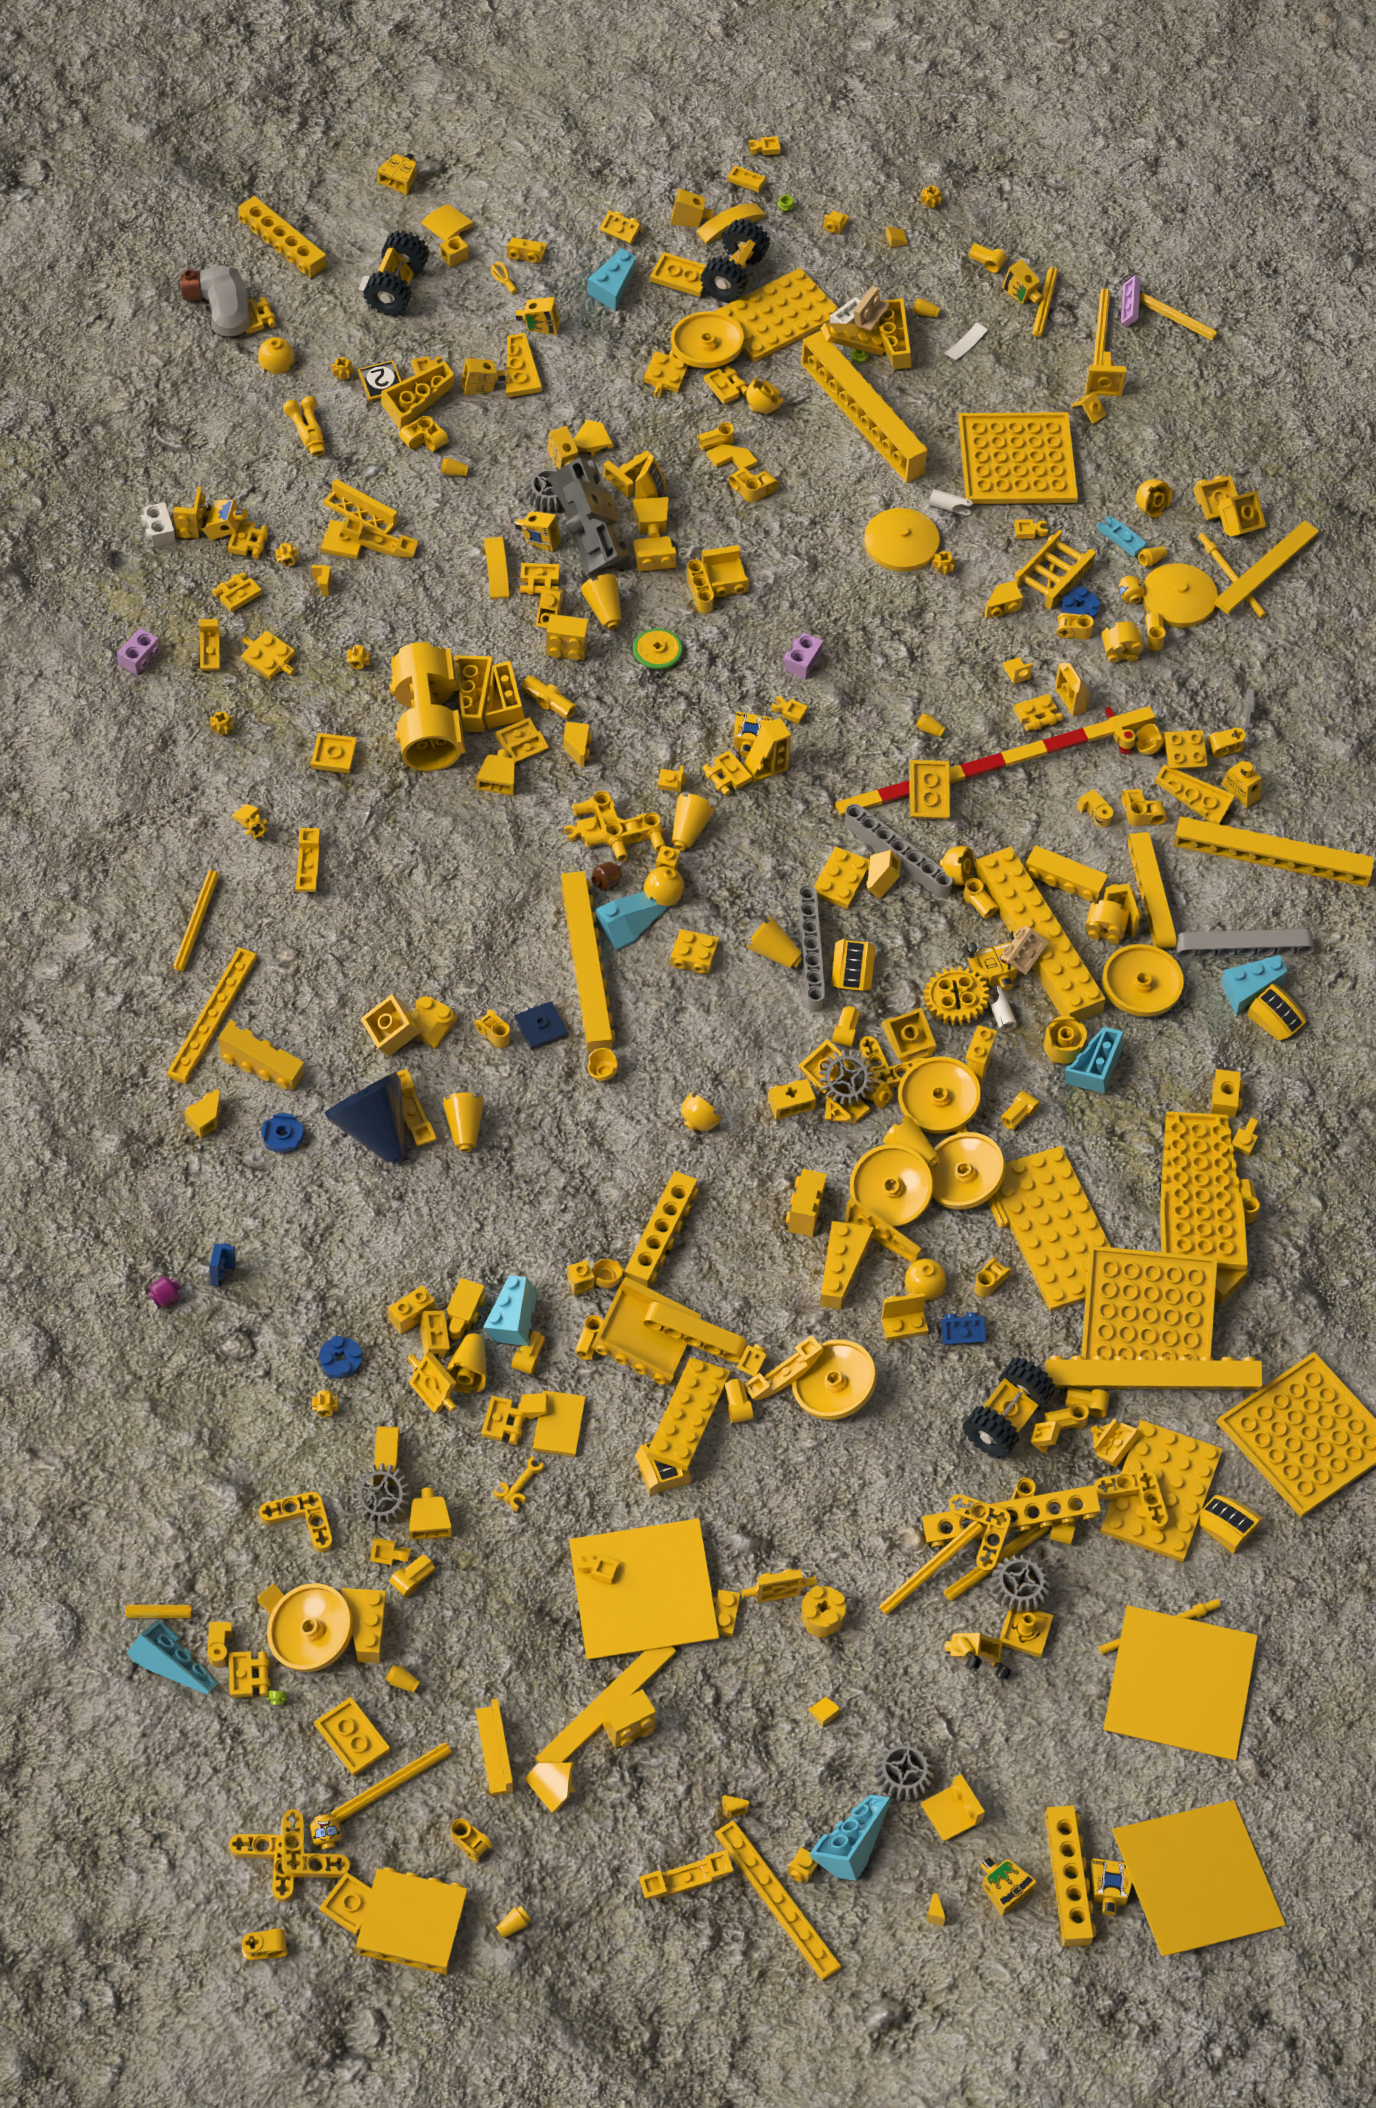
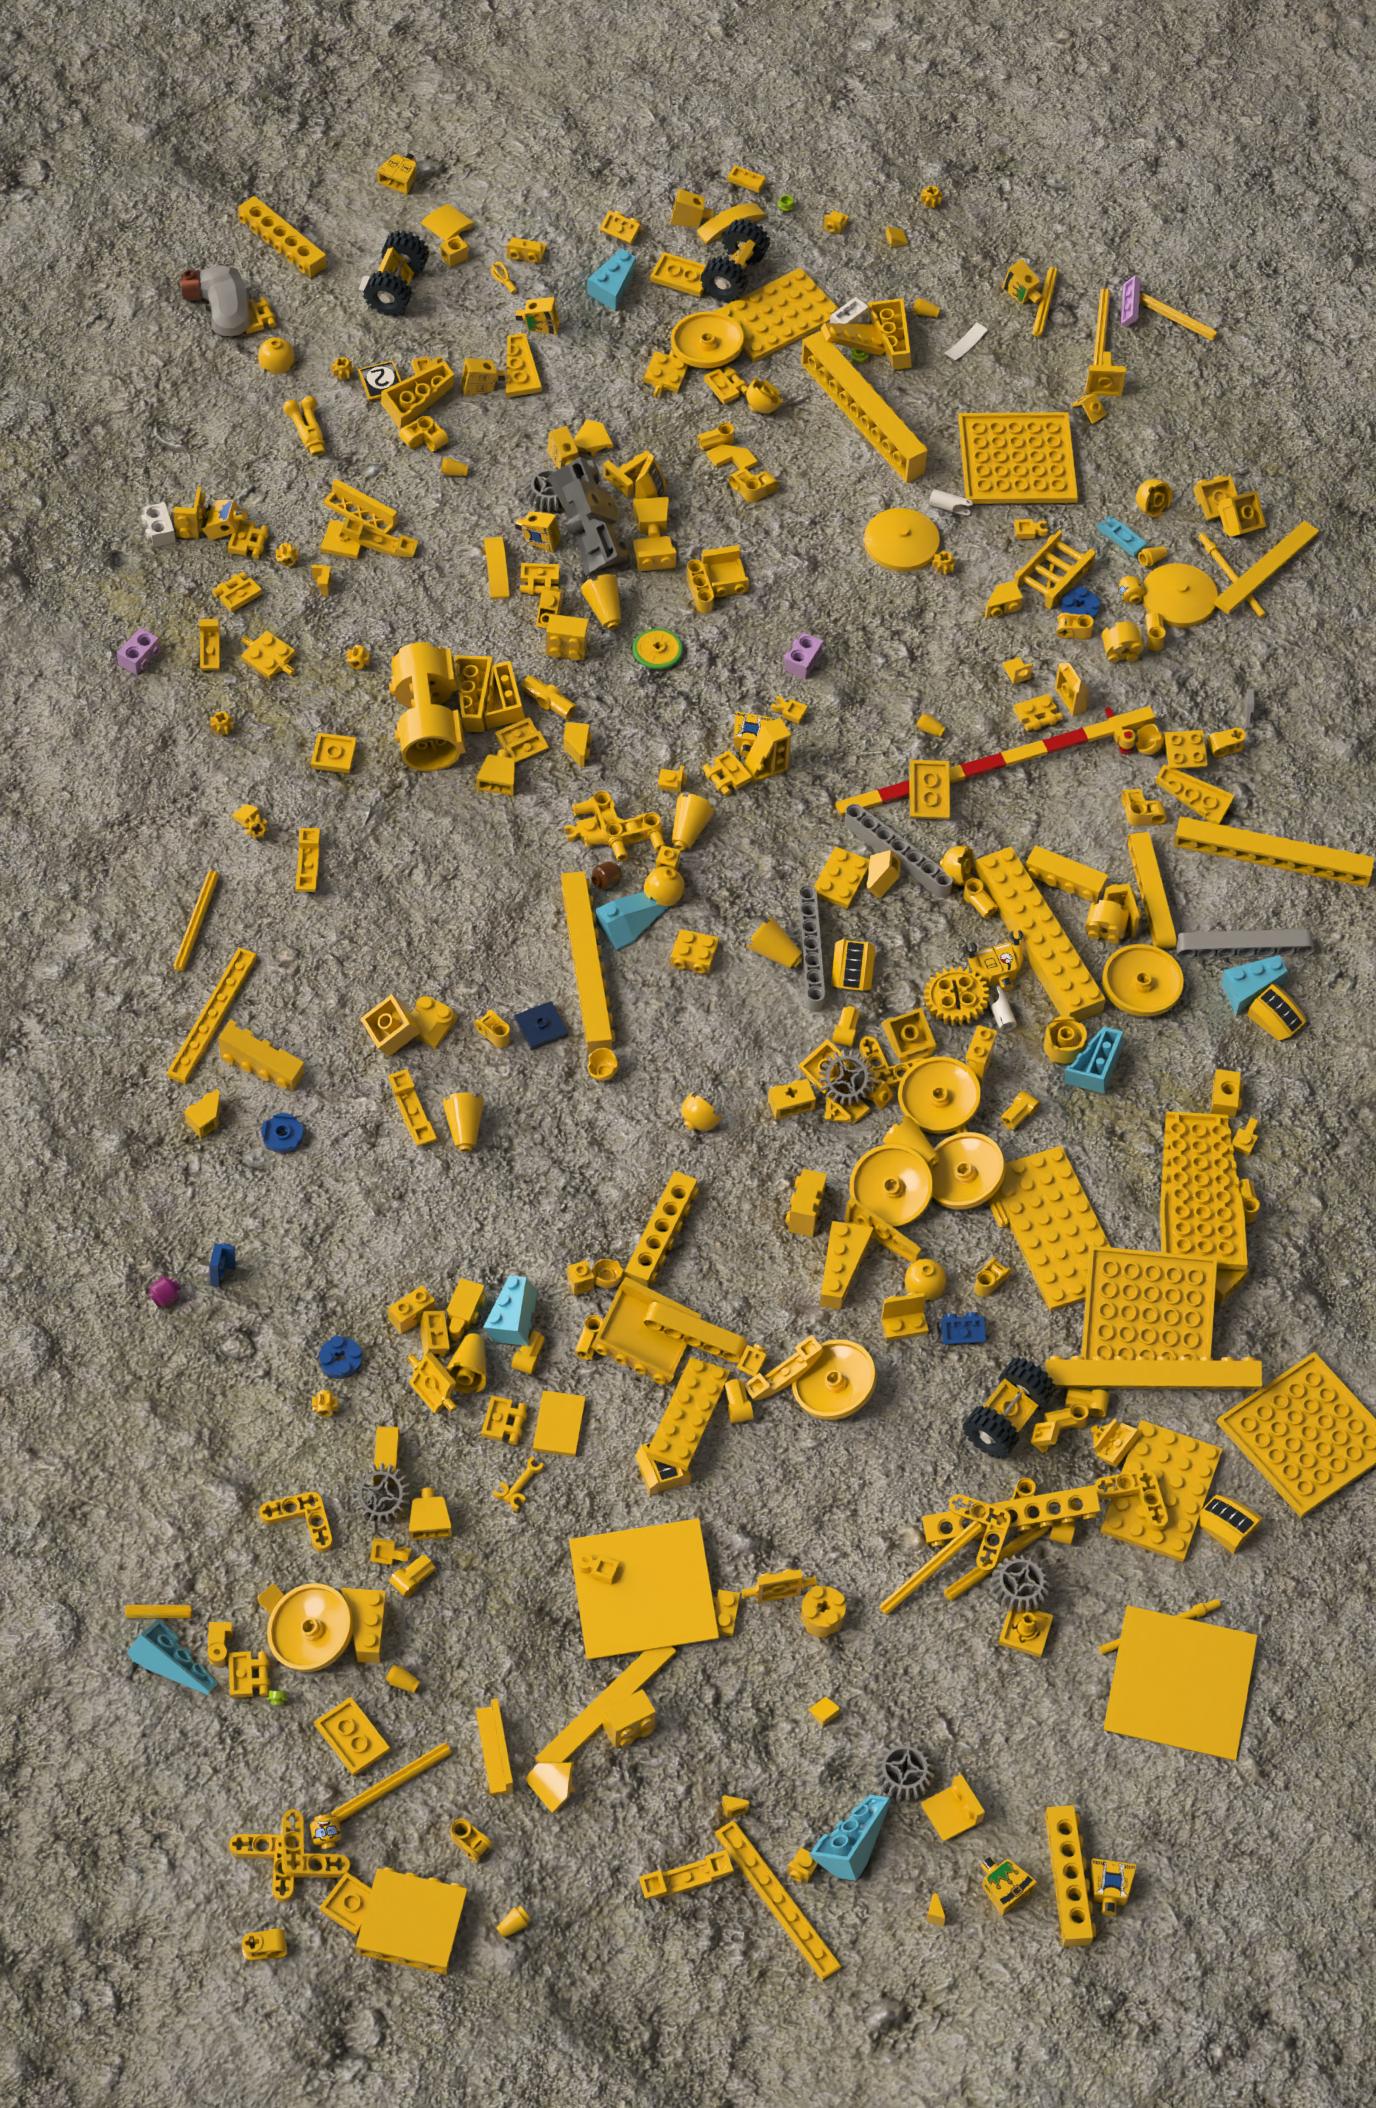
(374, 1118): dark blue cone -> none
(534, 1405): yellow slope -> none
(766, 145): yellow plate -> none
(870, 310): tan bracket -> none
(977, 1649): yellow torso -> none
(992, 259): yellow piece -> none
(1024, 949): tan bracket -> none
(1096, 807): yellow leg -> none
(1198, 1878): yellow piece -> none
(1243, 783): yellow torso -> none

